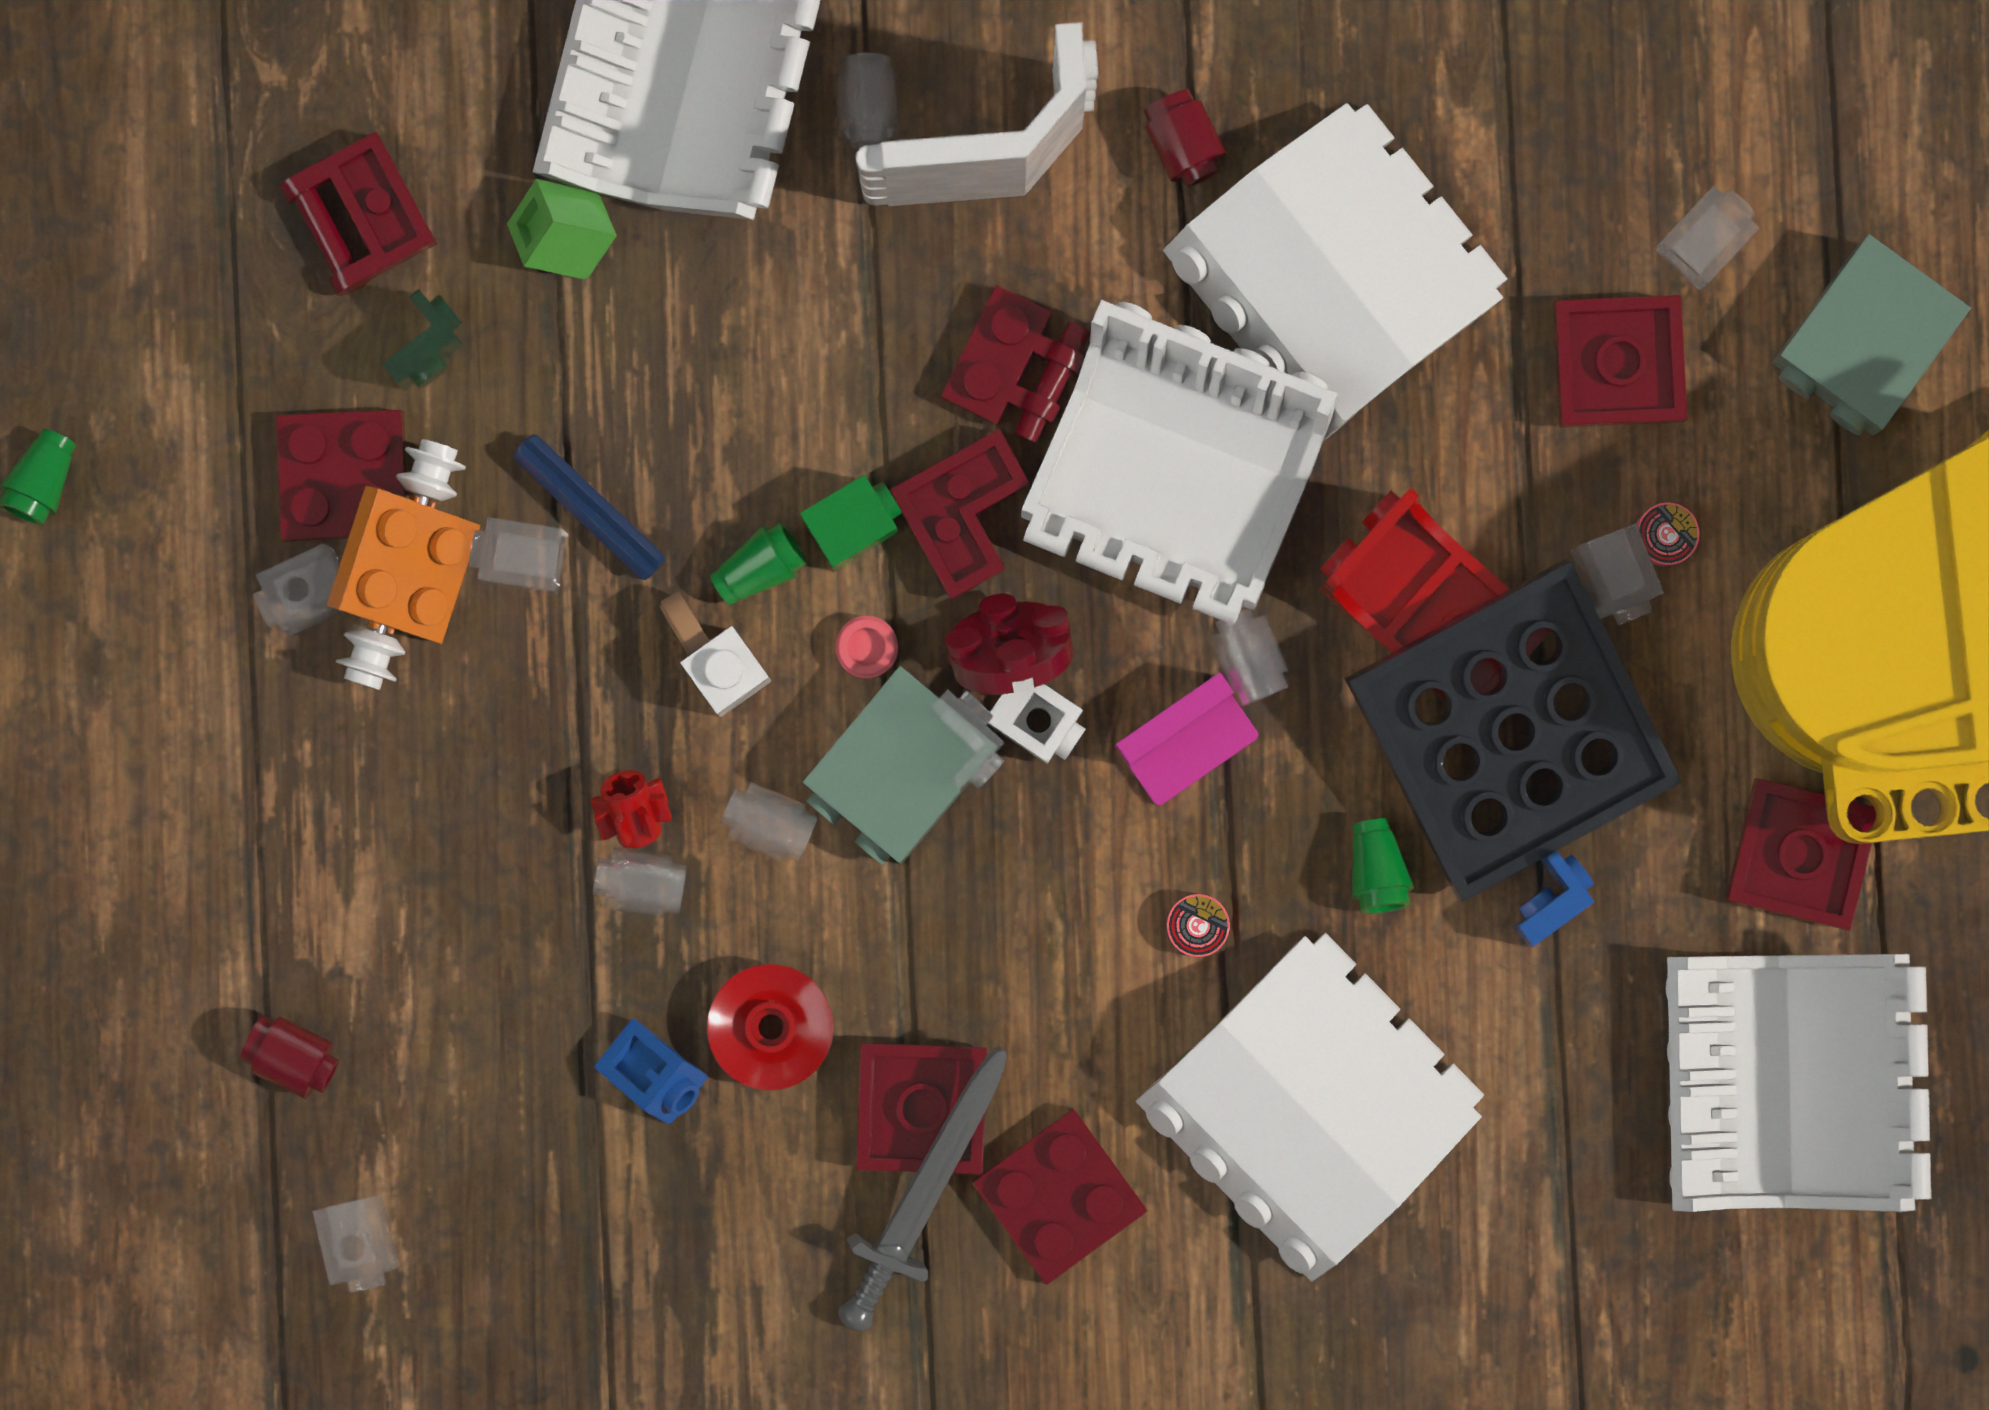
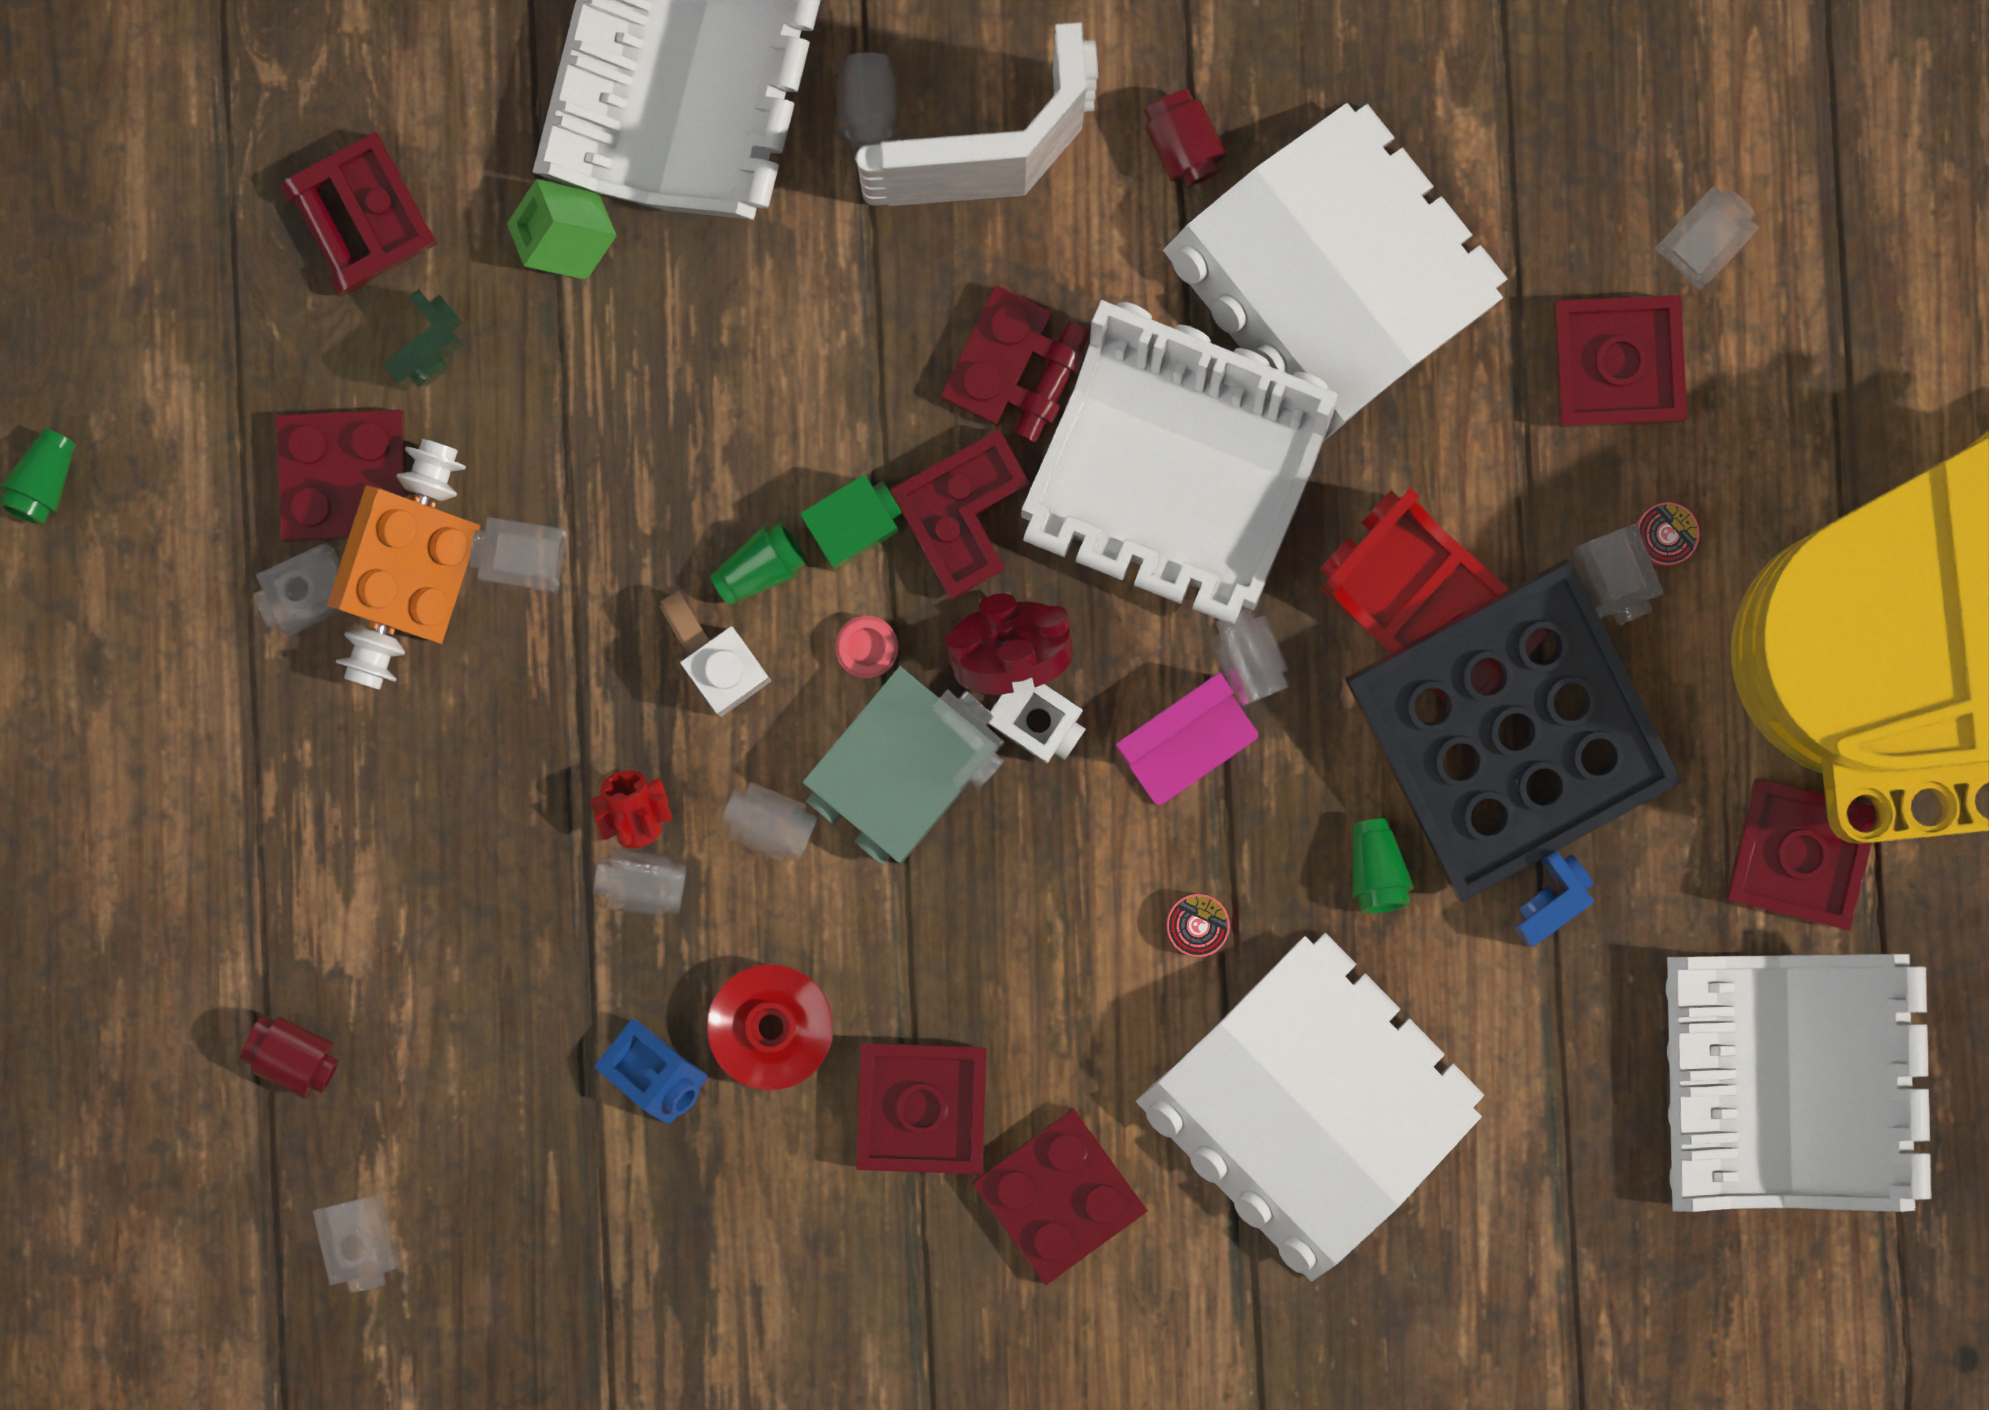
(589, 507): dark blue axle -> none
(910, 1216): dark grey sword -> none
(1869, 337): sand green brick -> none

